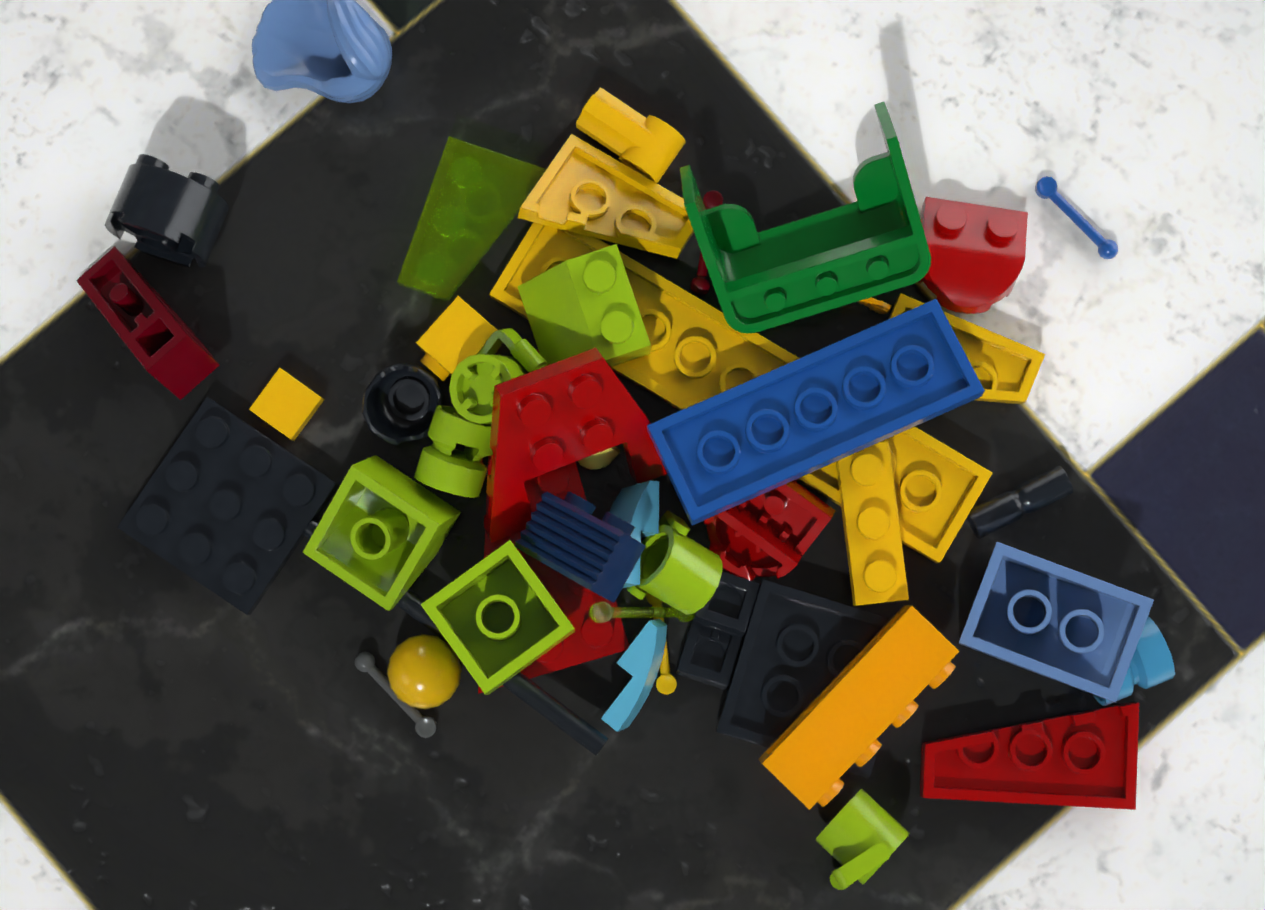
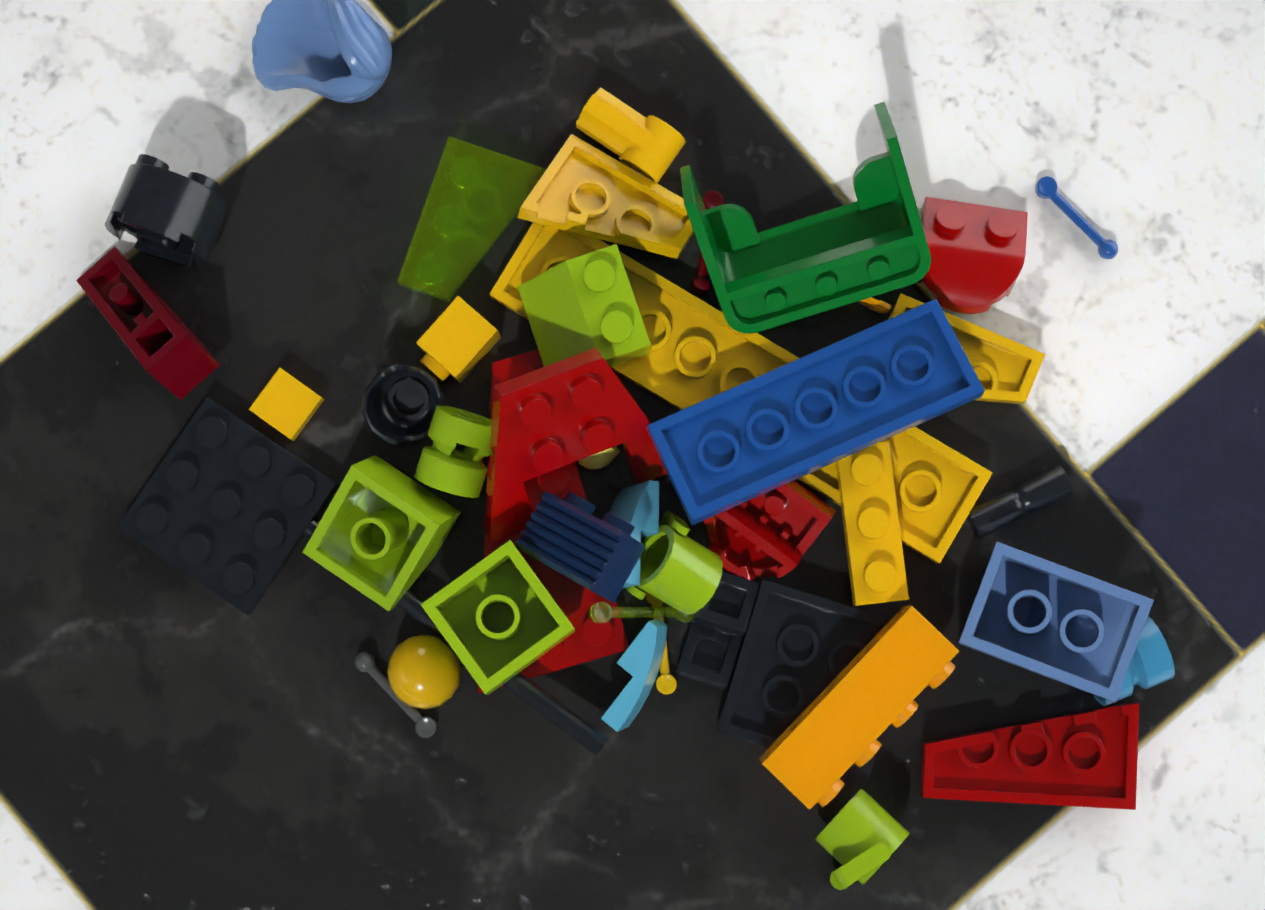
(476, 376): lime piece -> none

